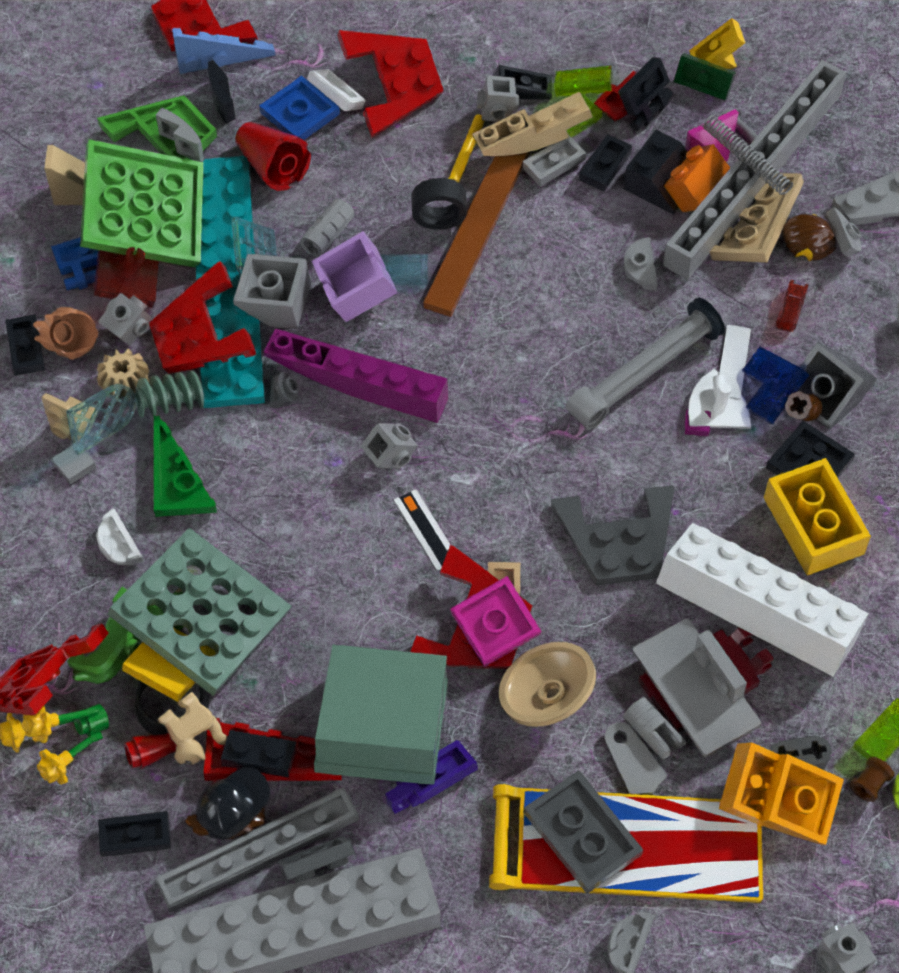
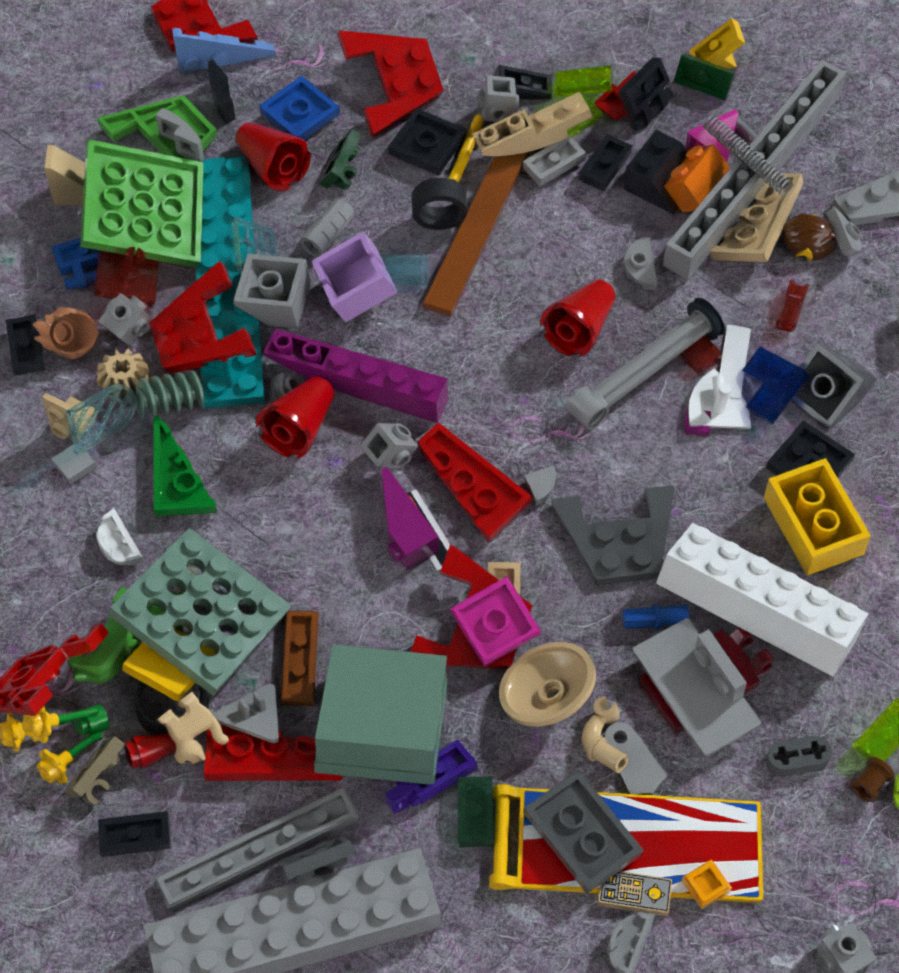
(103, 758): none -> dark tan plate
(231, 805): black hair -> none
(253, 714): none -> light grey piece
(261, 752): black plate -> none
(296, 417): none -> red cone
(299, 658): none -> dark orange tile
(336, 89): white tile -> none
(336, 169): none -> dark green plate
(409, 532): none -> magenta slope
(427, 141): none -> black plate
(475, 483): none -> red wing
(475, 812): none -> clear green plate
(541, 484): none -> light grey tile
(578, 318): none -> red cone
(595, 744): none -> tan piece
(636, 893): none -> tile
(650, 725): light grey hinge -> none
(654, 616): none -> blue axle
(701, 355): none -> clear red tile
(706, 884): none -> light orange tile
(781, 793): light orange slope -> none
(811, 410): reddish brown bush -> none

